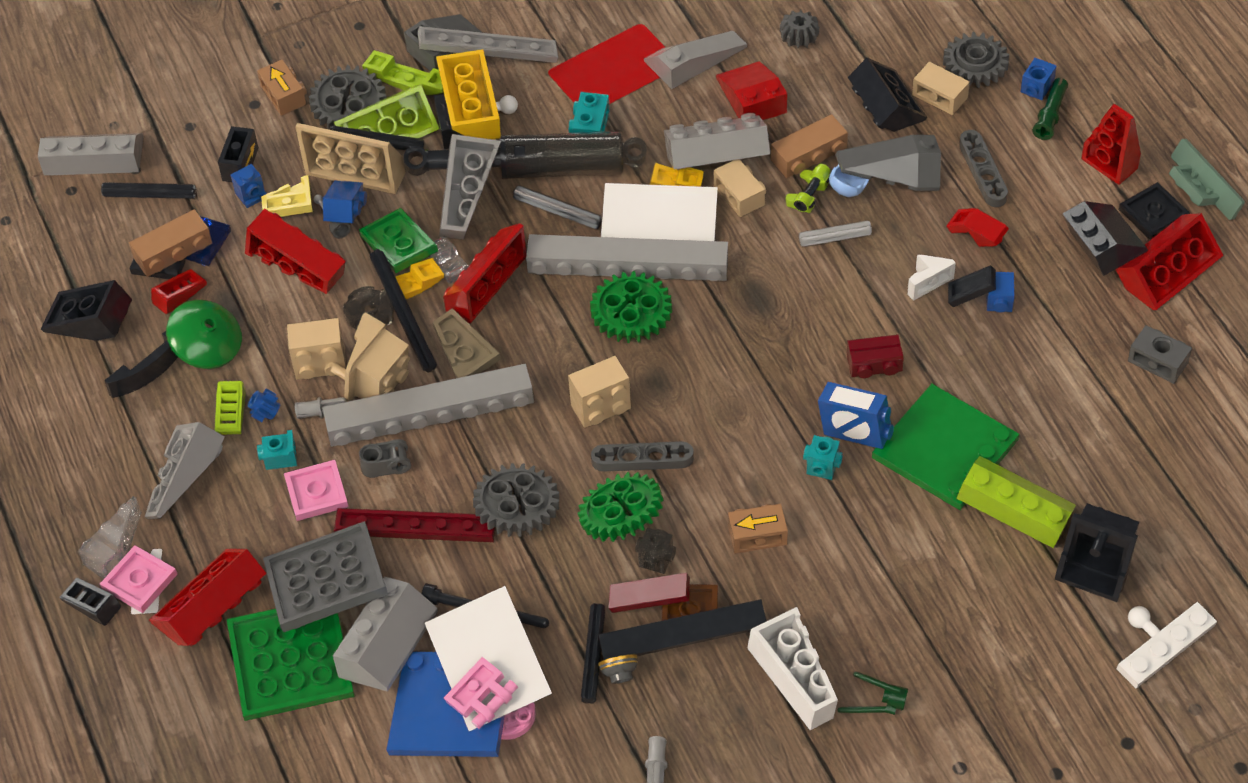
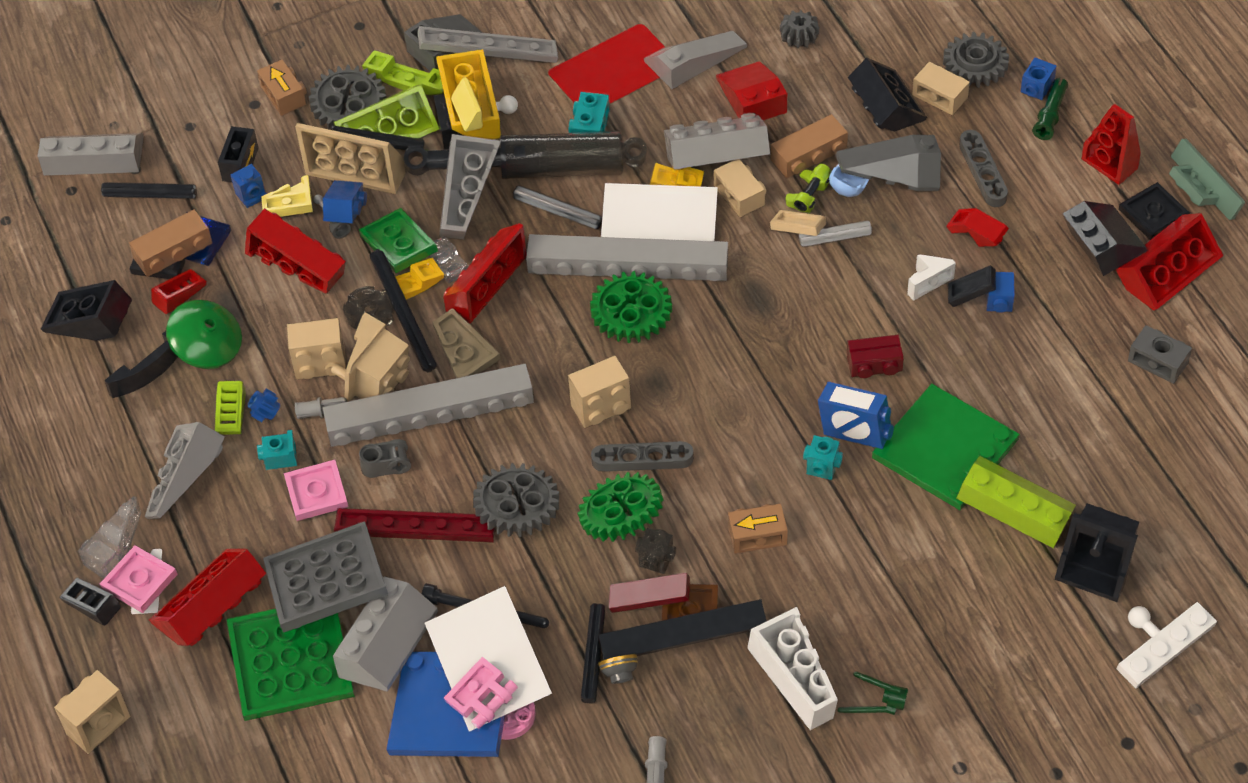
(92, 711): none -> tan brick
(467, 106): none -> light yellow slope
(798, 222): none -> tan tile

